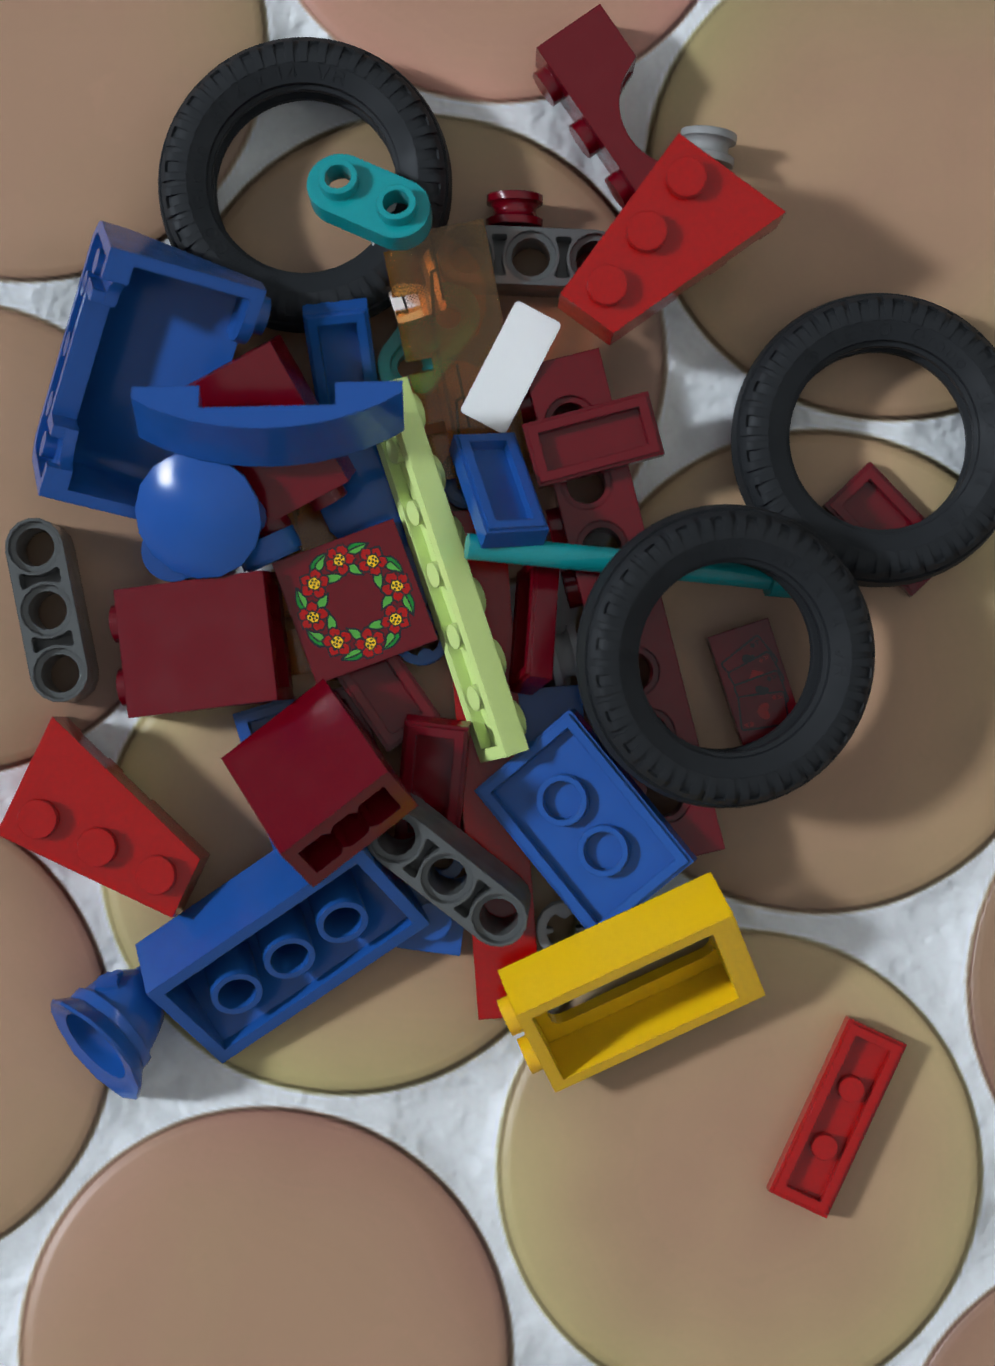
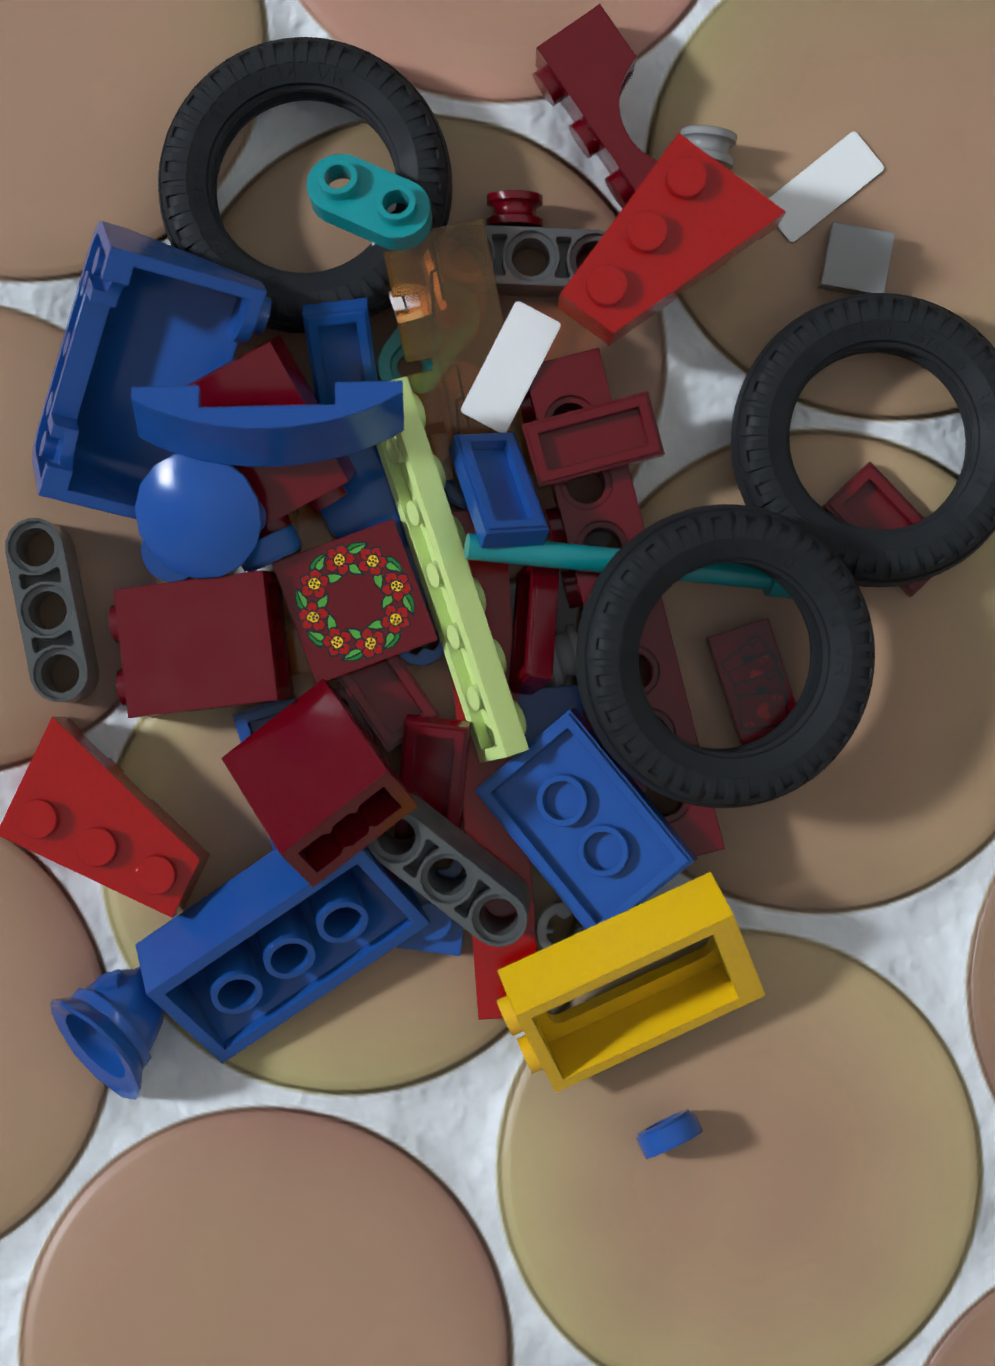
(668, 1133): none -> blue tile
(825, 185): none -> white sticker
(836, 1116): red tile -> none
(856, 259): none -> light grey tile

